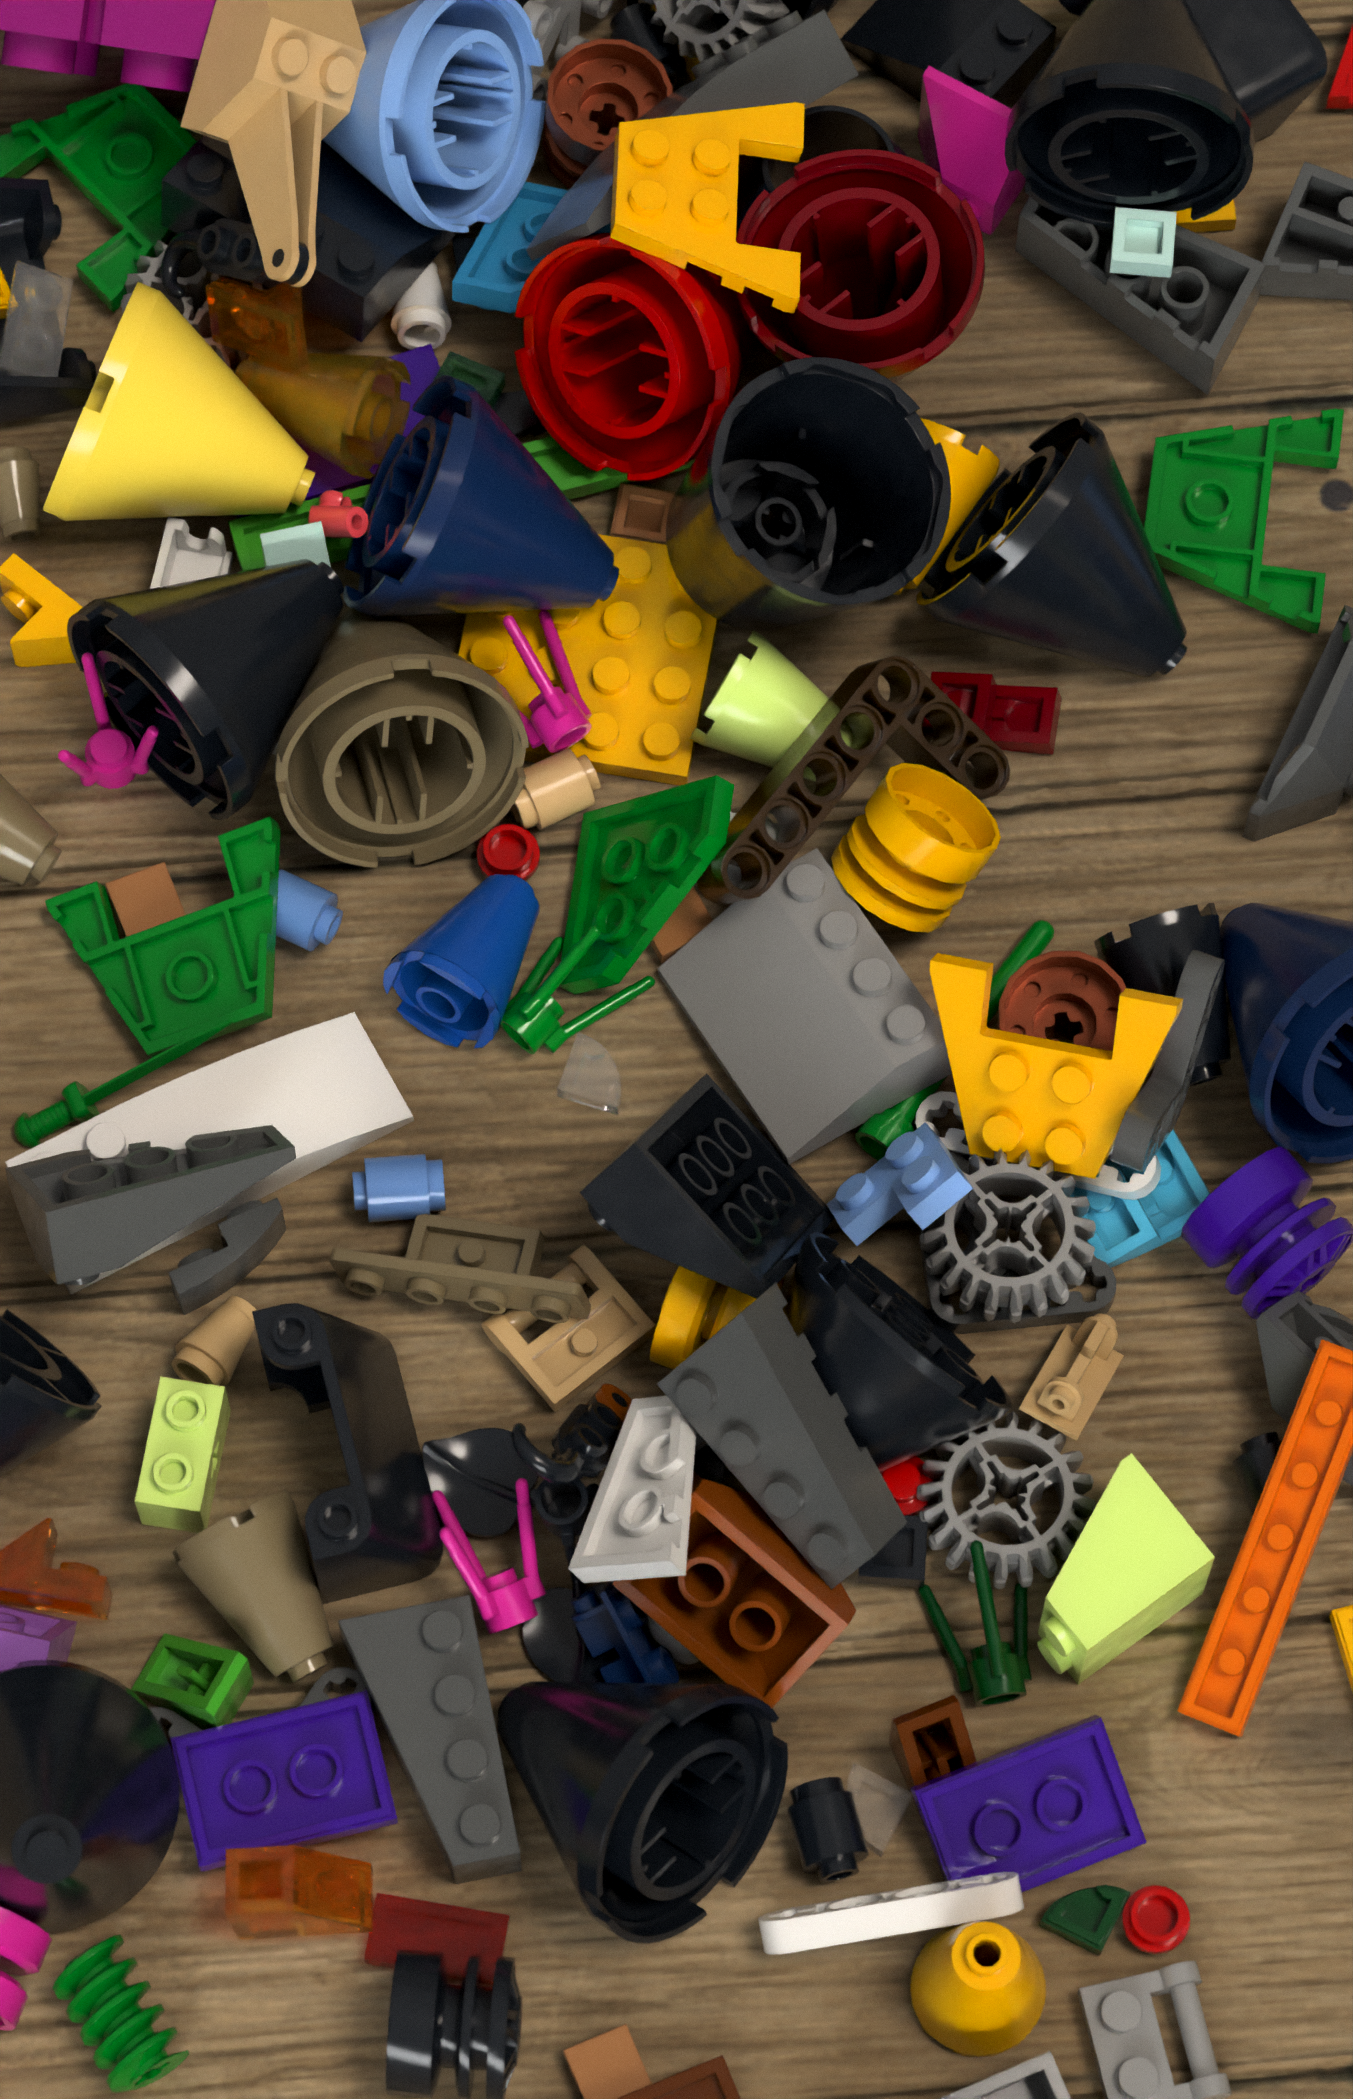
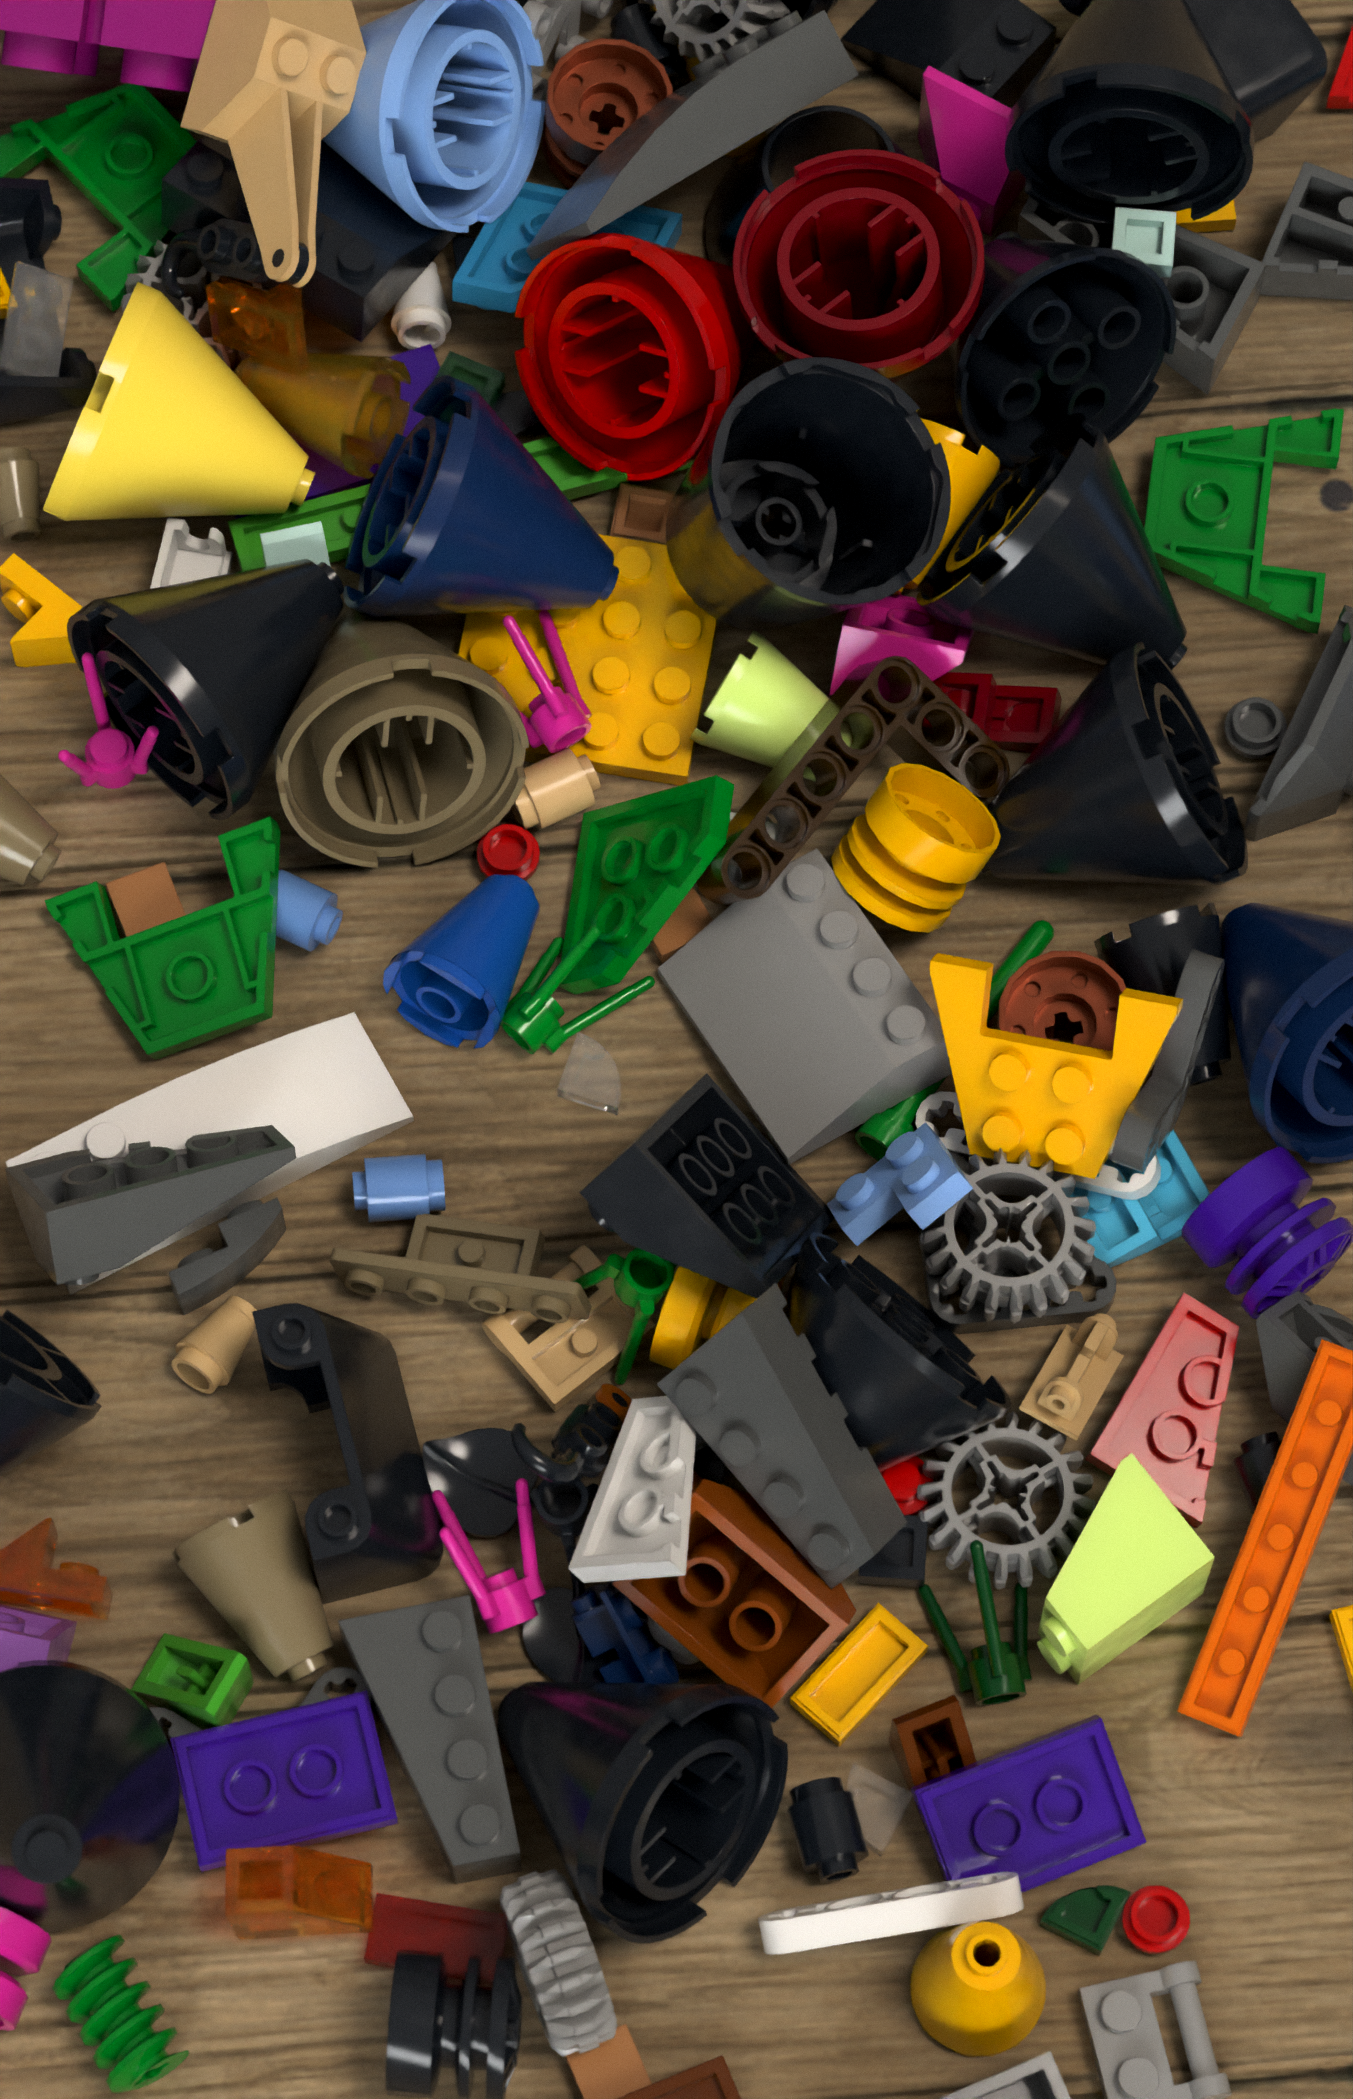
(80, 1103): green sword -> none
(182, 1455): yellowish green brick -> none
(339, 516): coral arm -> none
(558, 1962): none -> light grey gear
(639, 1283): none -> green plant
(681, 191): yellow wing -> none
(858, 1674): none -> yellow tile
(901, 629): none -> dark pink slope
(1058, 338): none -> black cone
(1121, 790): none -> black cone
(1174, 1406): none -> wing
(1255, 728): none -> dark grey plate

